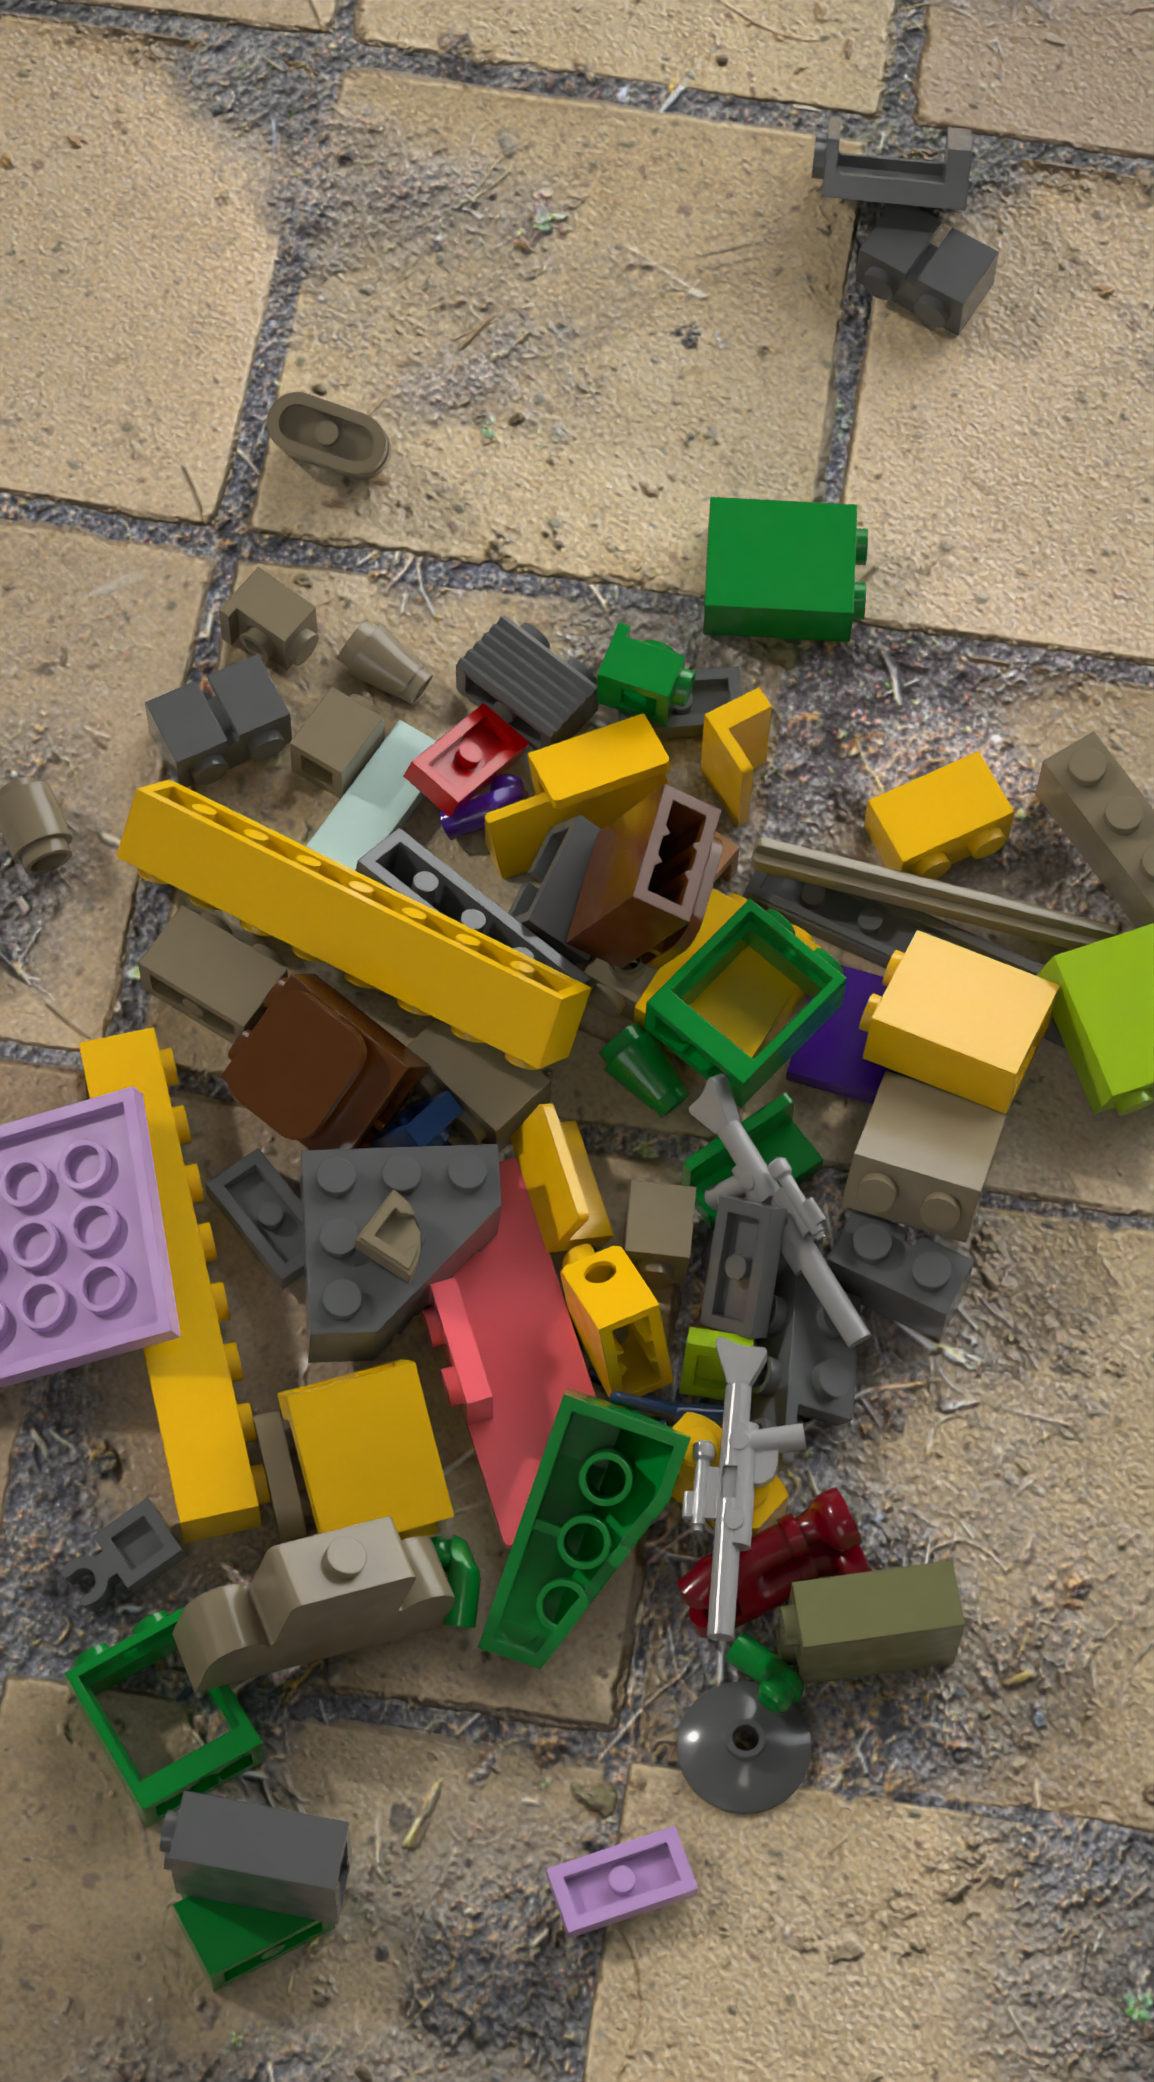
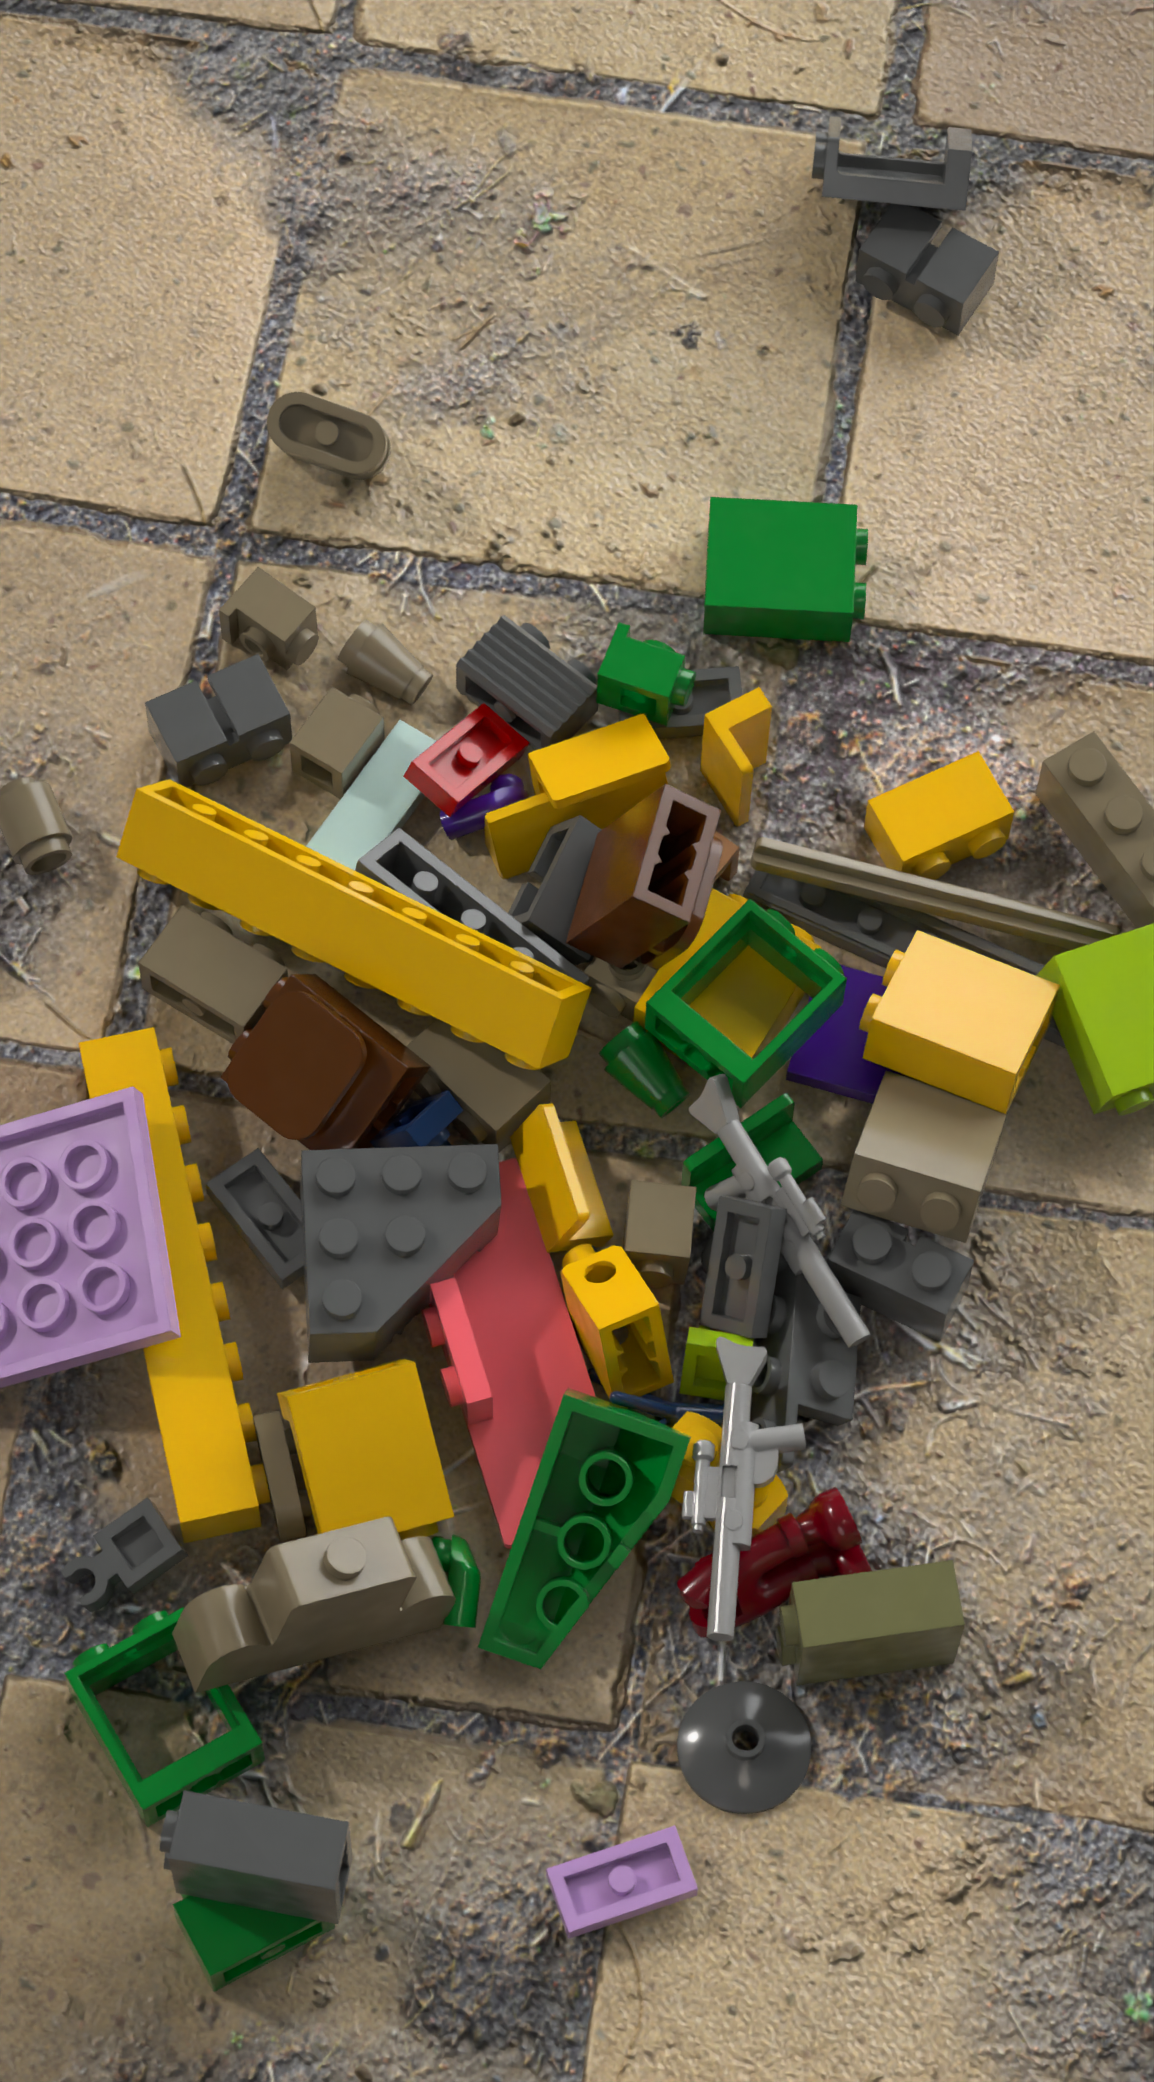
(393, 1238): dark tan tile -> none
(777, 1679): green arm -> none

